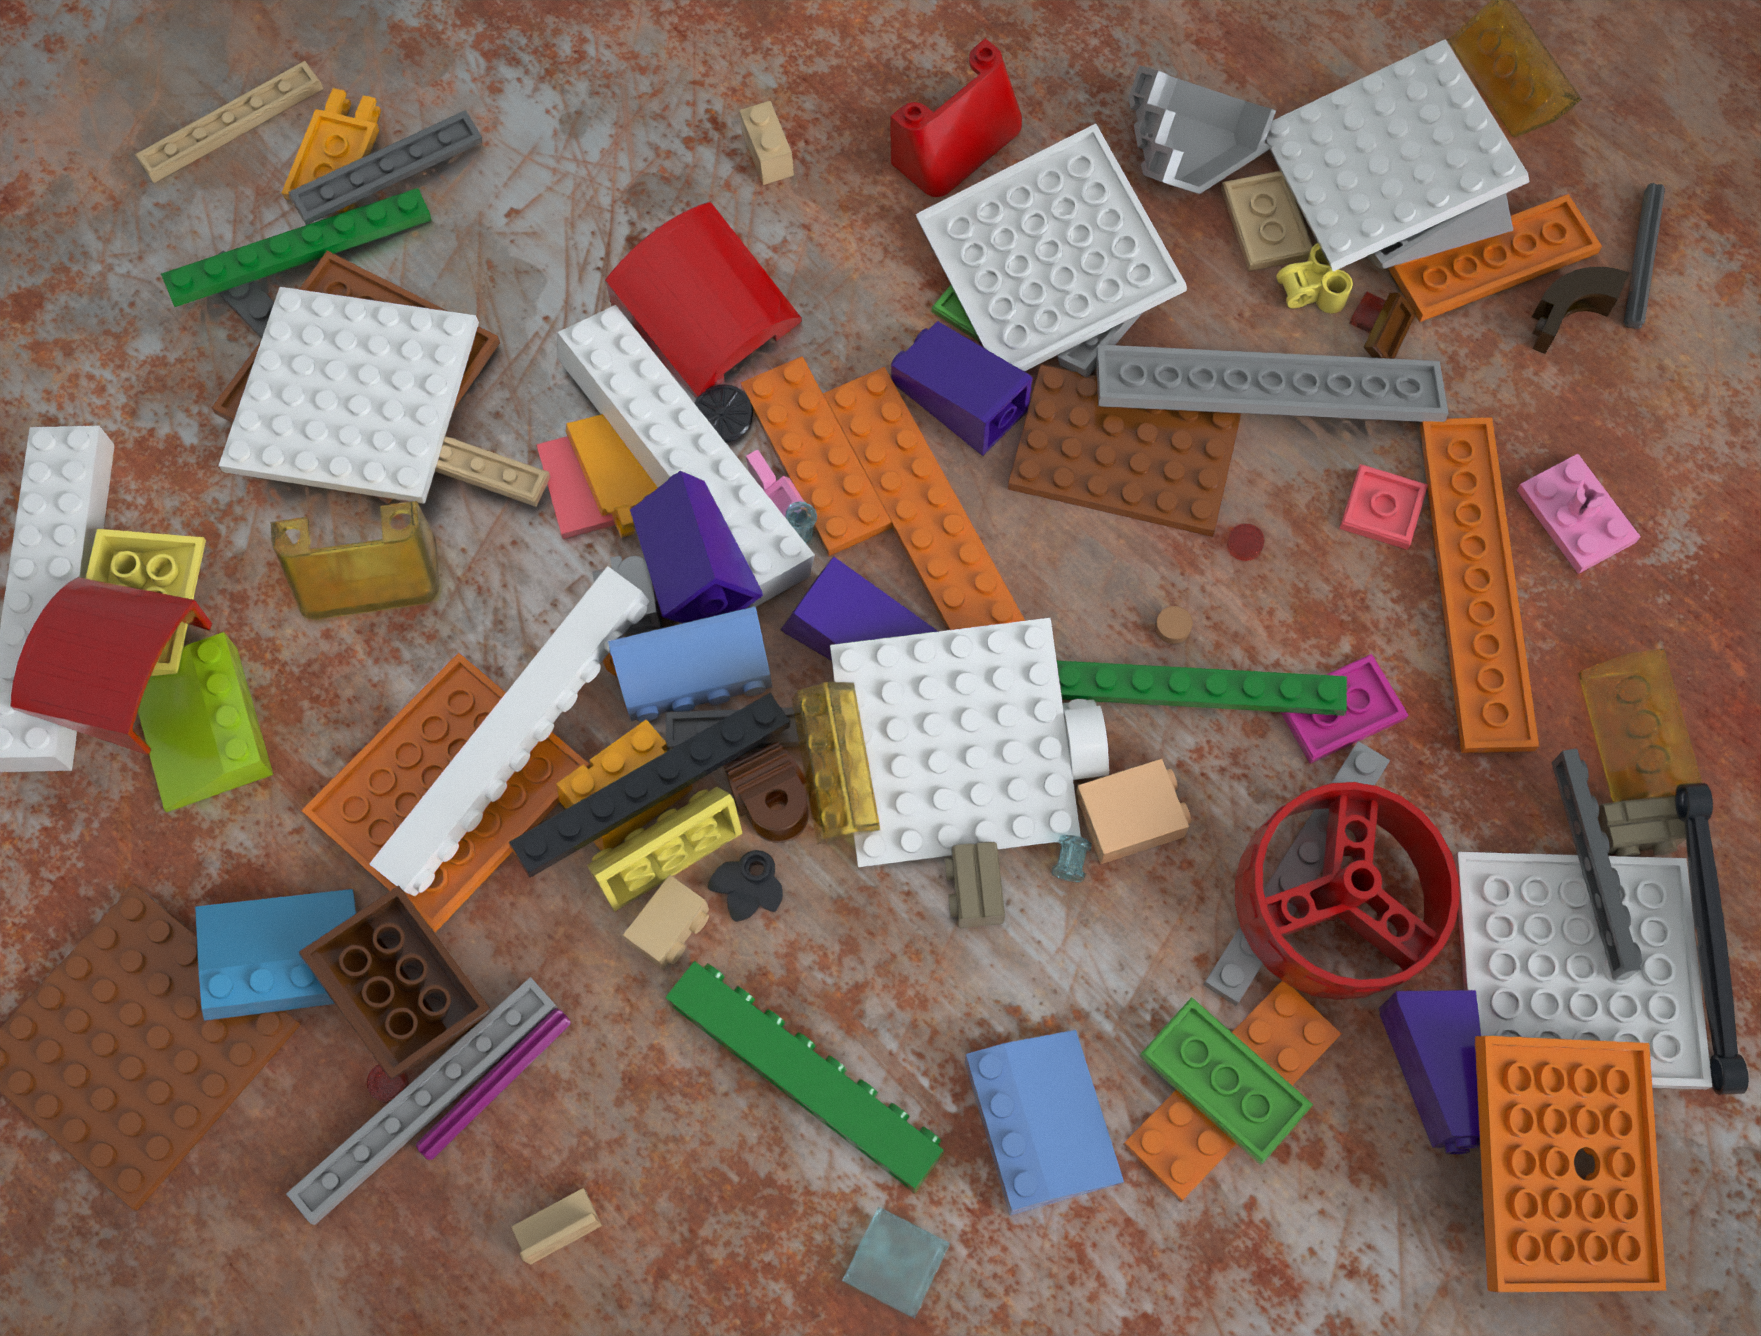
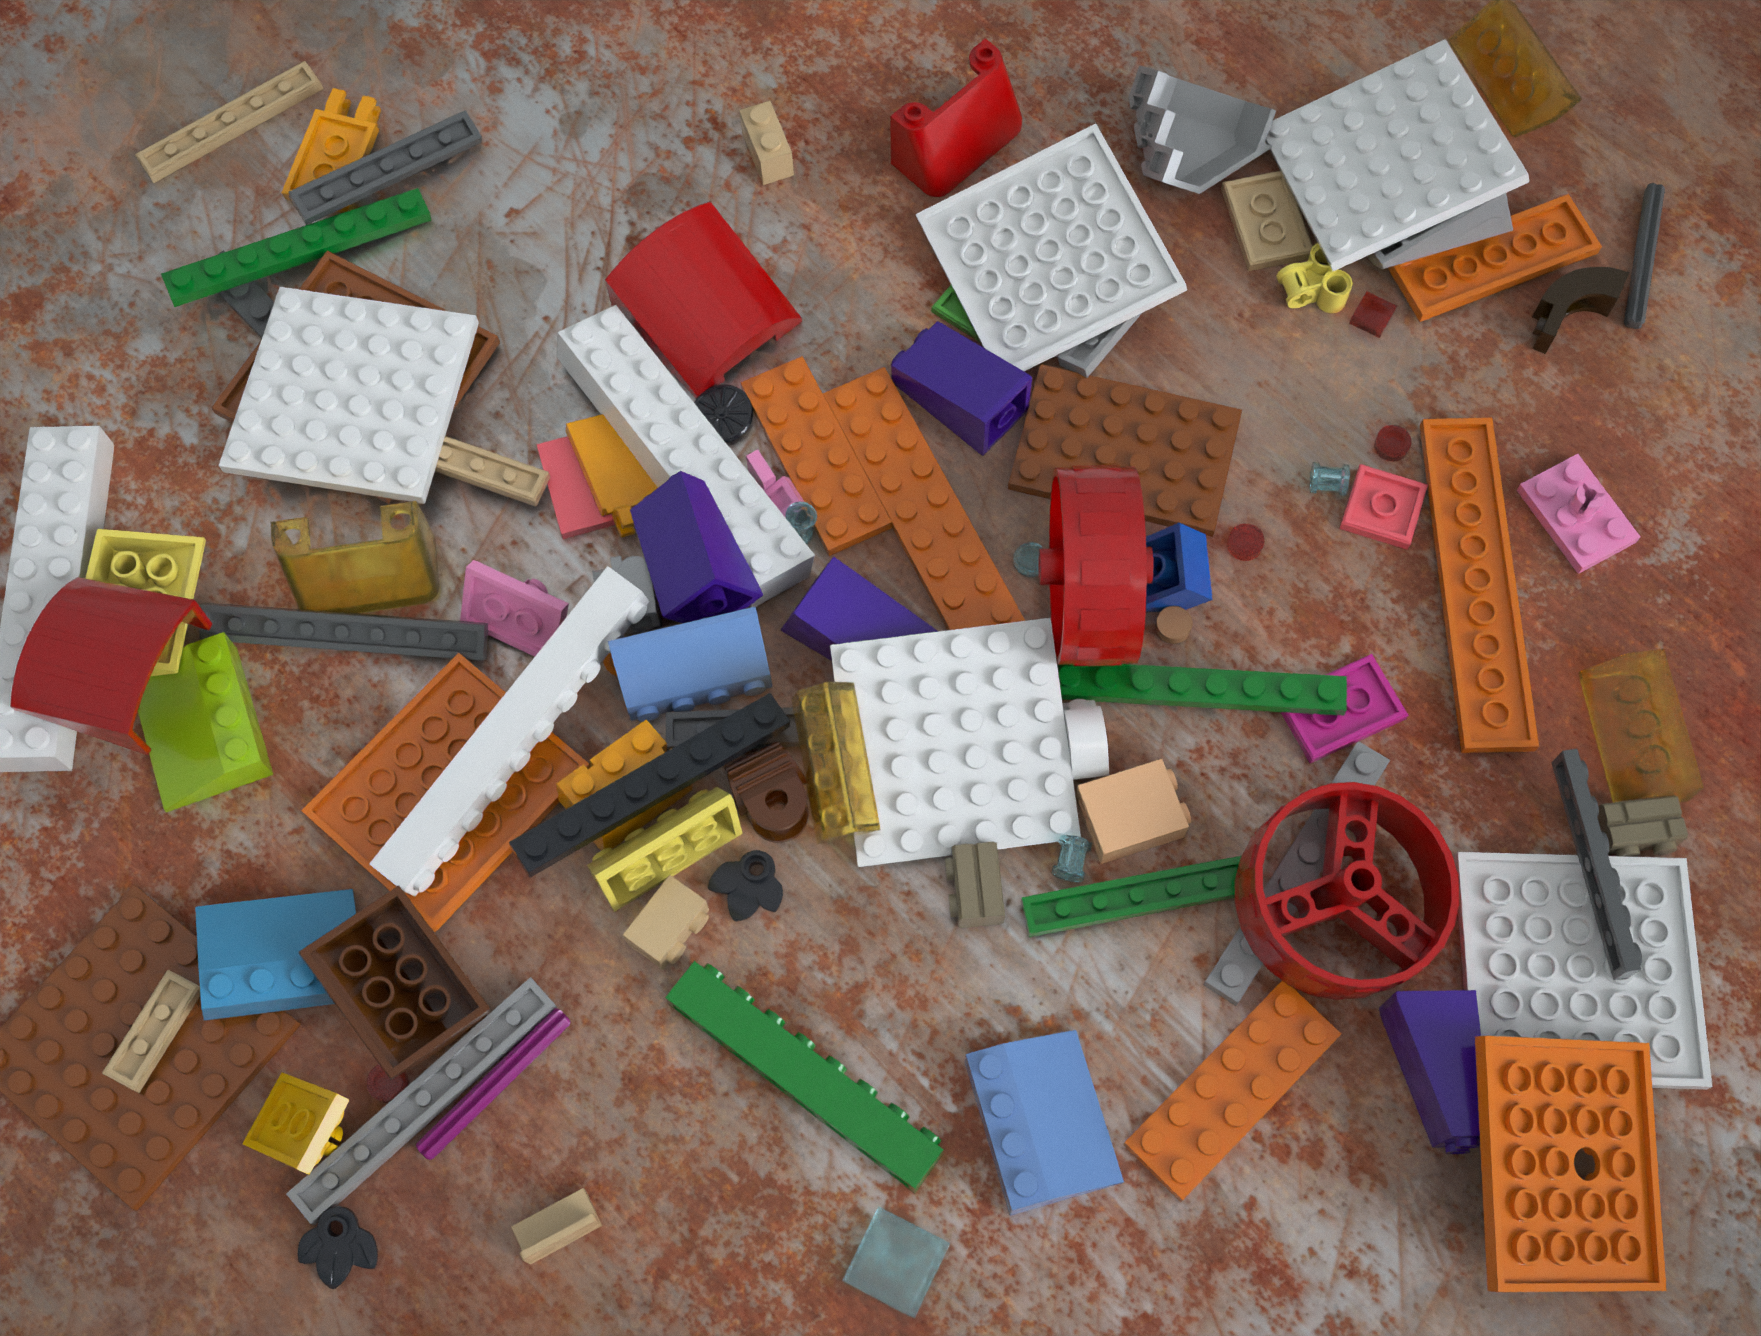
(153, 1031): none -> tan tile
(297, 1123): none -> yellow plate
(338, 1252): none -> black plate
(347, 631): none -> dark grey plate
(515, 610): none -> bright pink plate
(1026, 559): none -> clear light blue plate
(1096, 565): none -> red wheel
(1130, 897): none -> green plate
(1179, 569): none -> blue slope
(1226, 1080): bright green tile -> none
(1270, 383): light grey plate -> none
(1329, 478): none -> clear light blue bush
(1390, 327): reddish brown tile -> none
(1392, 443): none -> clear red tile
(1727, 1067): black piece -> none

